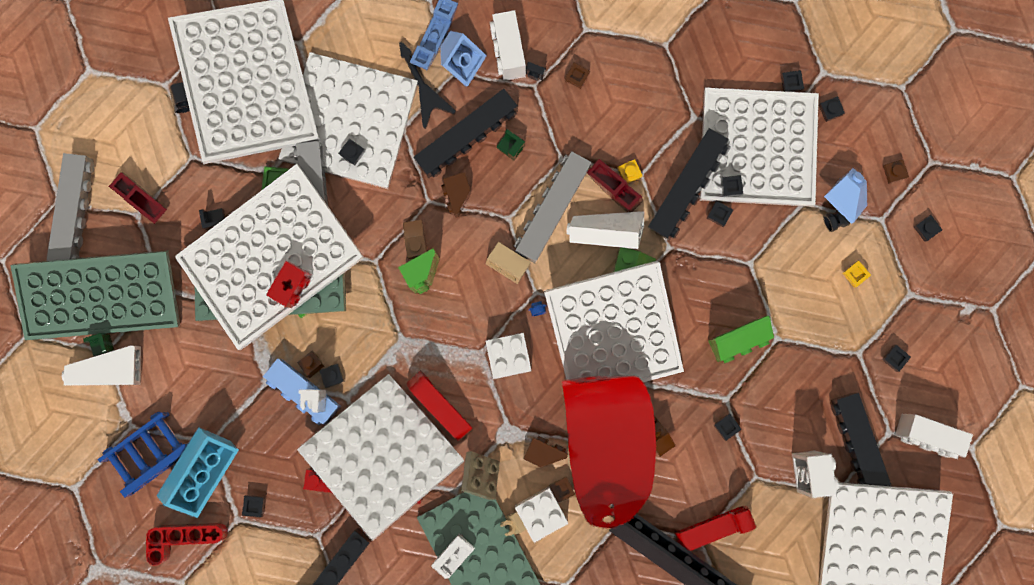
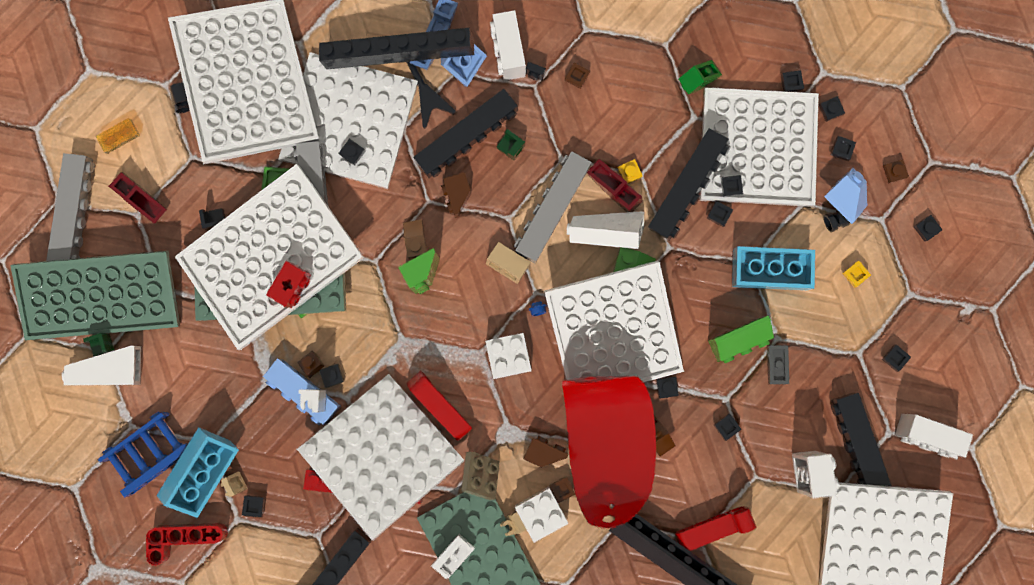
(117, 135): none -> clear yellow plate
(233, 484): none -> tan tile
(396, 48): none -> black brick
(667, 387): none -> black plate
(699, 76): none -> green slope
(773, 268): none -> medium azure brick
(778, 364): none -> dark grey plate
(843, 148): none -> black plate

